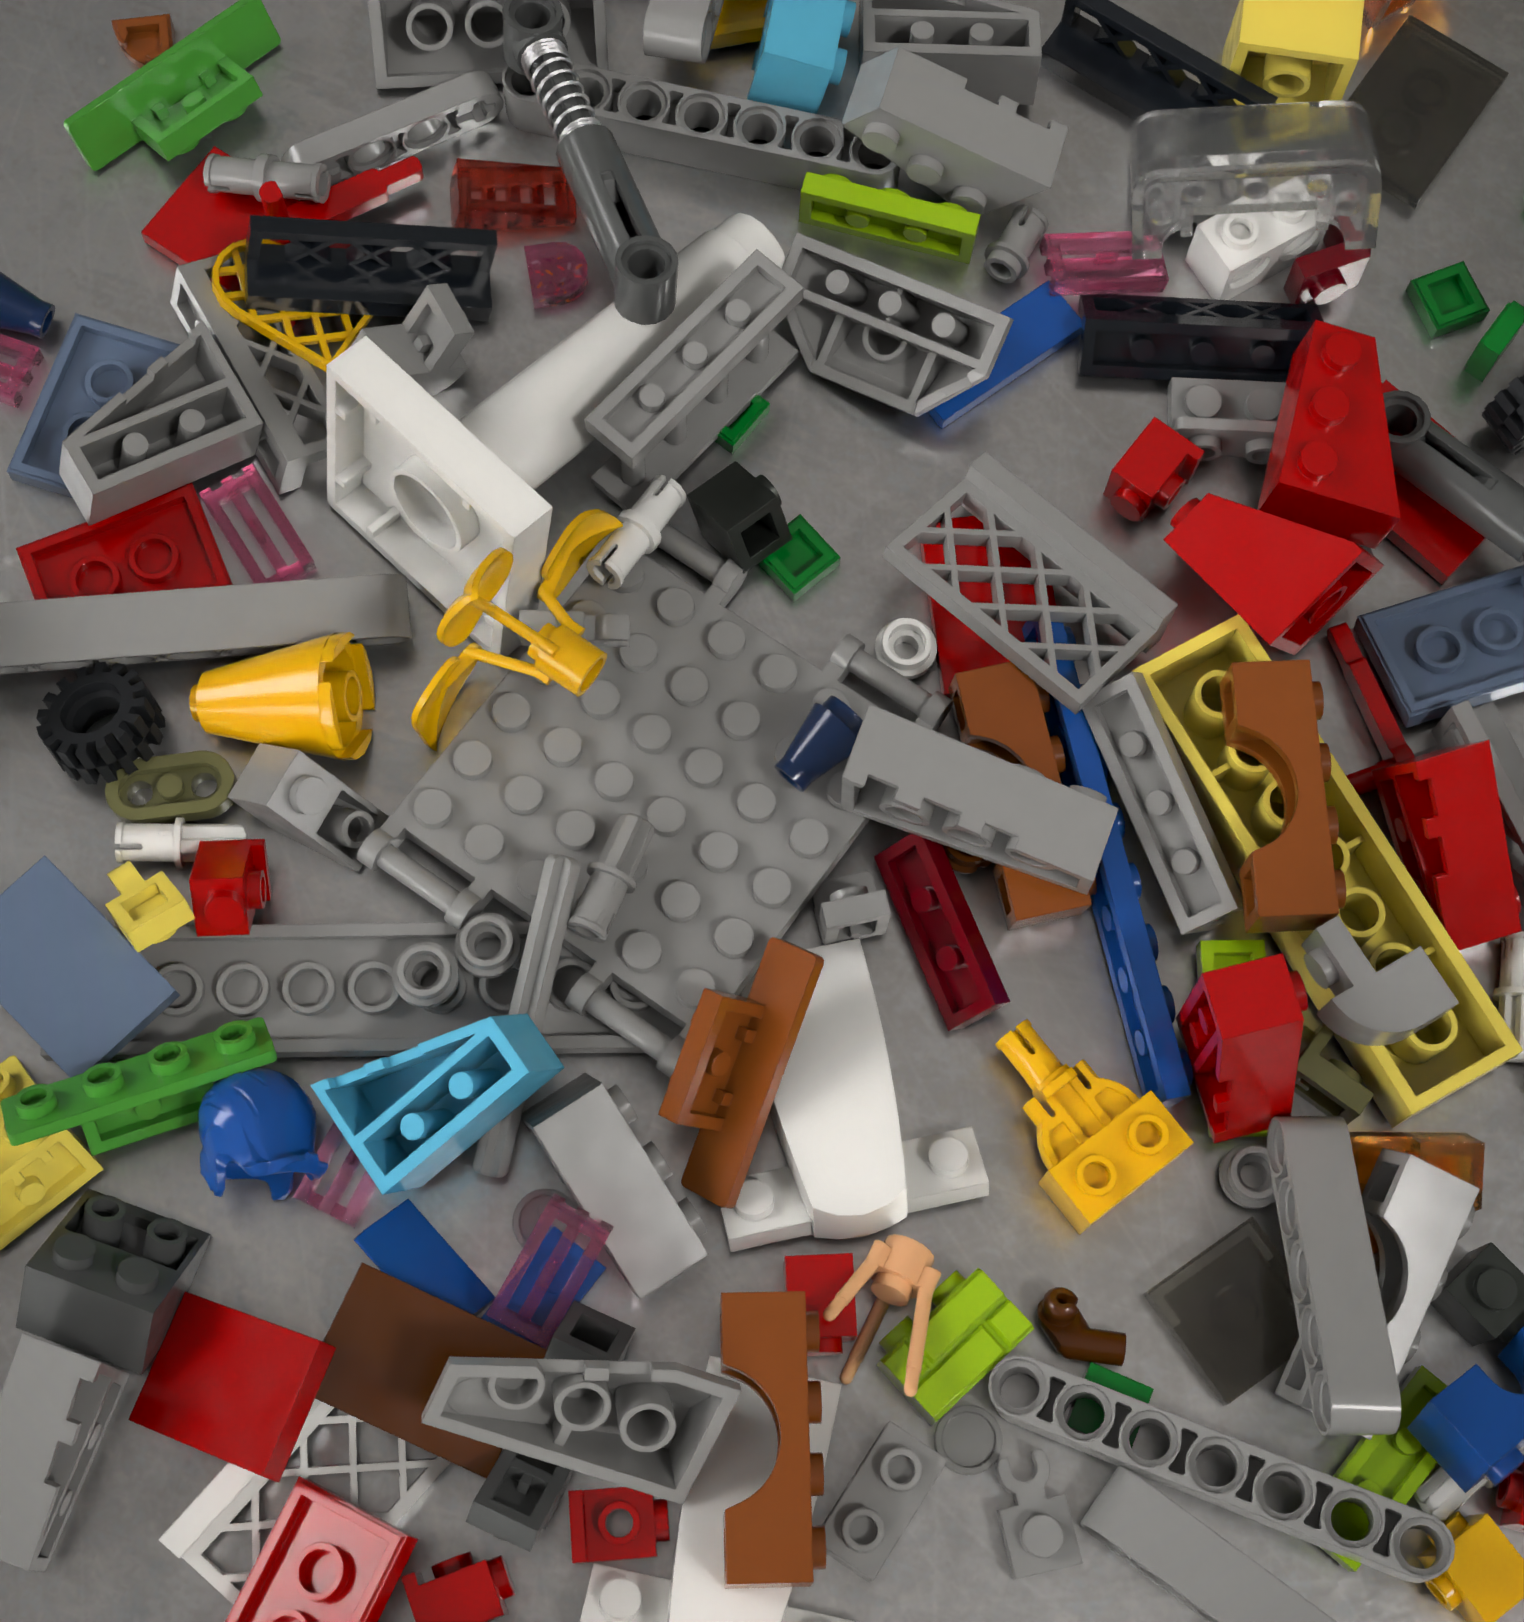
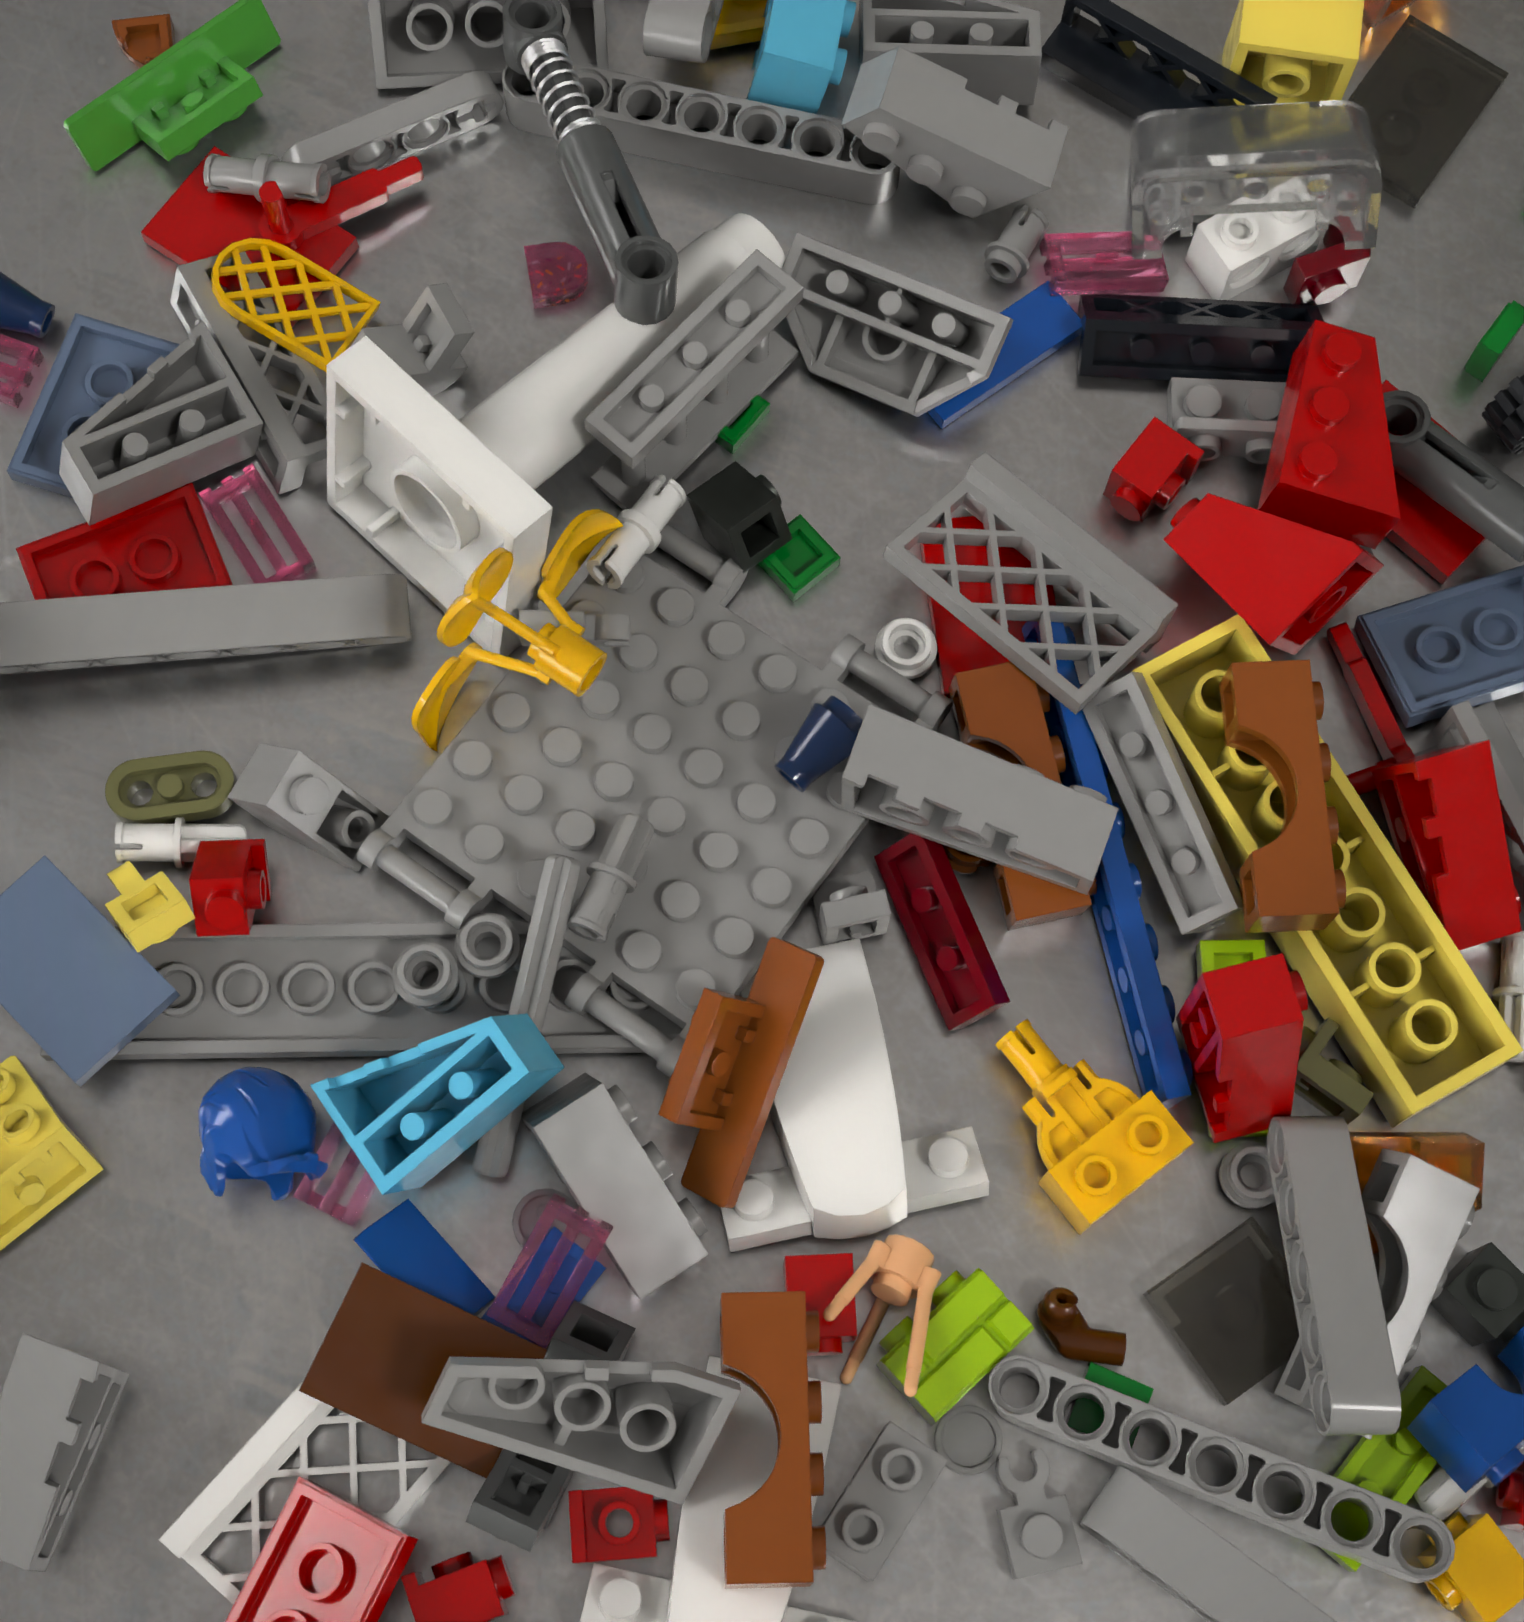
(110, 1280): dark grey slope -> none
(114, 744): black tyre -> none
(140, 1094): bright green bracket -> none
(232, 1385): red tile -> none
(292, 698): yellow cone -> none
(367, 275): black fence -> none
(510, 214): clear red slope -> none
(888, 217): lime plate -> none
(1370, 1004): light grey brick -> none
(1447, 300): green tile -> none

